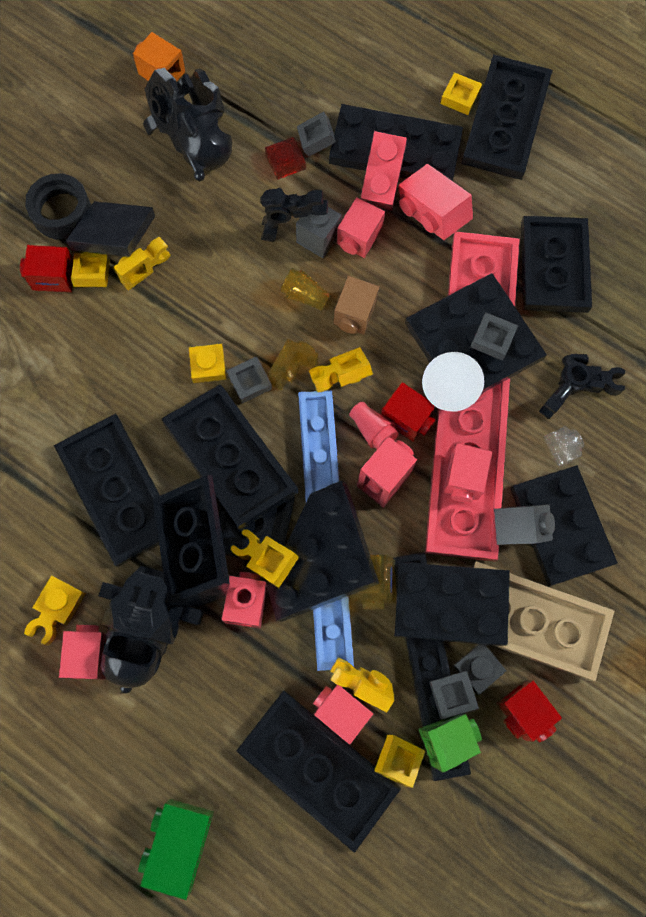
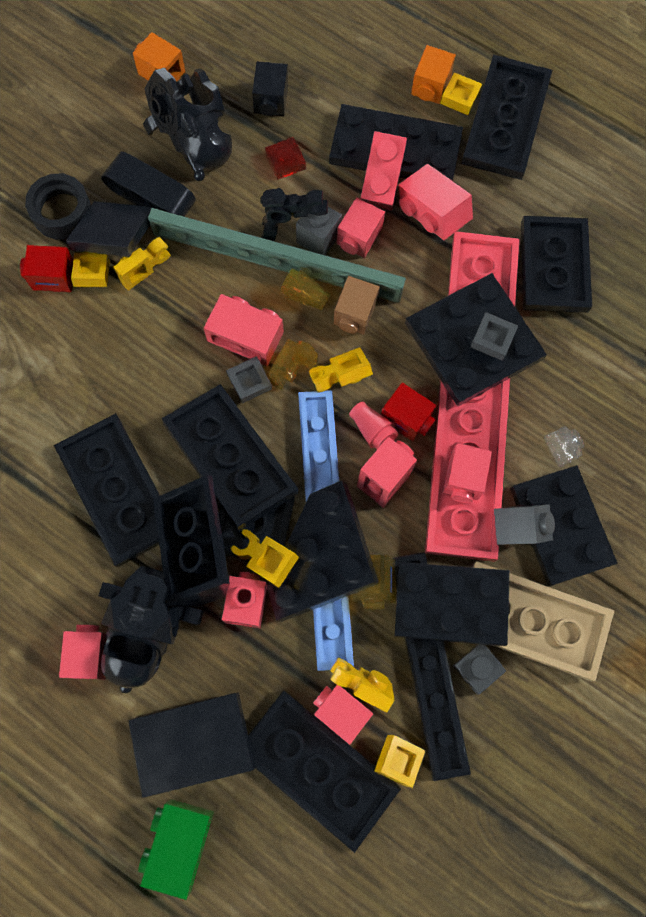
(57, 604): yellow plate -> none
(146, 185): none -> black beam
(191, 745): none -> black tile
(207, 363): yellow plate -> none
(244, 328): none -> coral brick
(270, 88): none -> black brick
(271, 253): none -> sand green tile
(316, 134): dark grey plate -> none
(433, 74): none -> orange brick
(451, 741): bright green slope -> none
(453, 381): white sticker -> none
(453, 695): dark grey plate -> none
(529, 712): red brick -> none
(579, 377): black piece -> none

